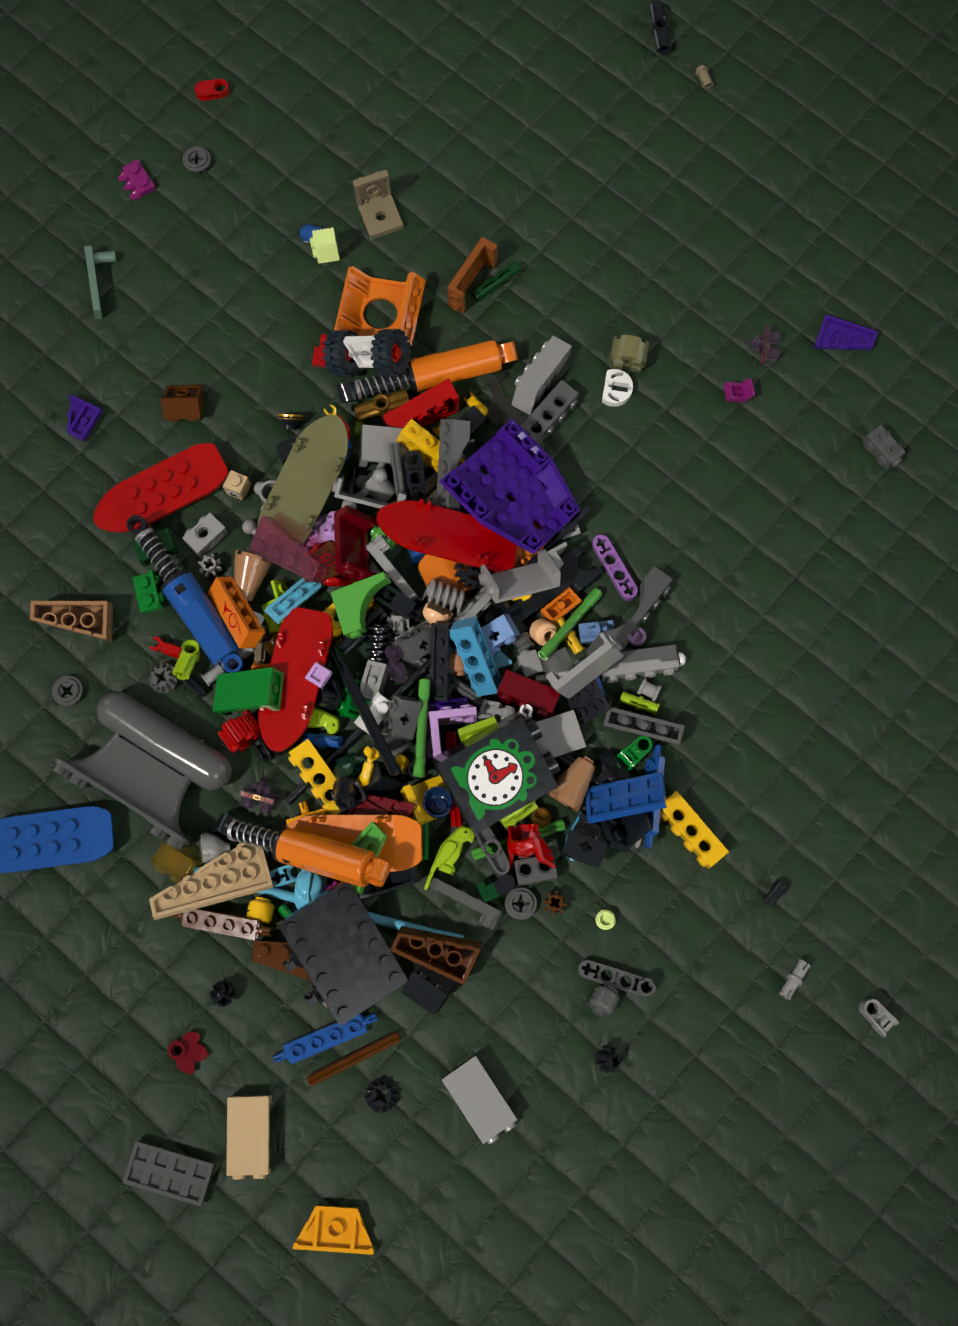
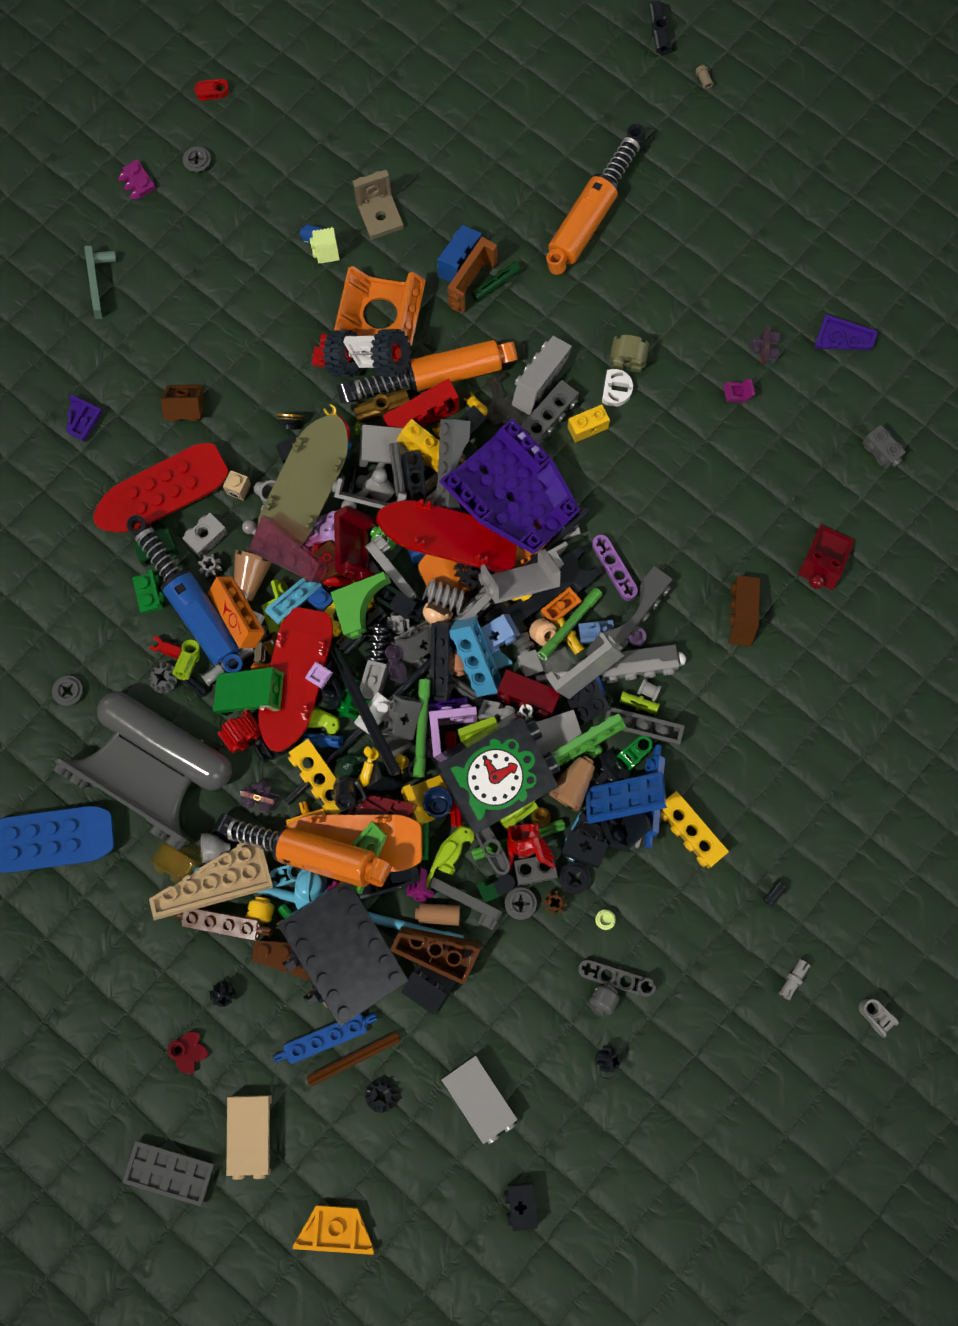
(82, 617): medium nougat wedge -> none
(320, 600): none -> blue brick
(418, 890): none -> magenta bracket
(438, 914): none -> medium nougat brick
(457, 252): none -> blue wedge
(526, 1219): none -> black brick
(574, 868): none -> black gear
(588, 423): none -> yellow brick
(589, 741): none -> bright green plate
(592, 205): none -> orange piece
(745, 610): none -> reddish brown wedge
(826, 558): none -> dark red slope

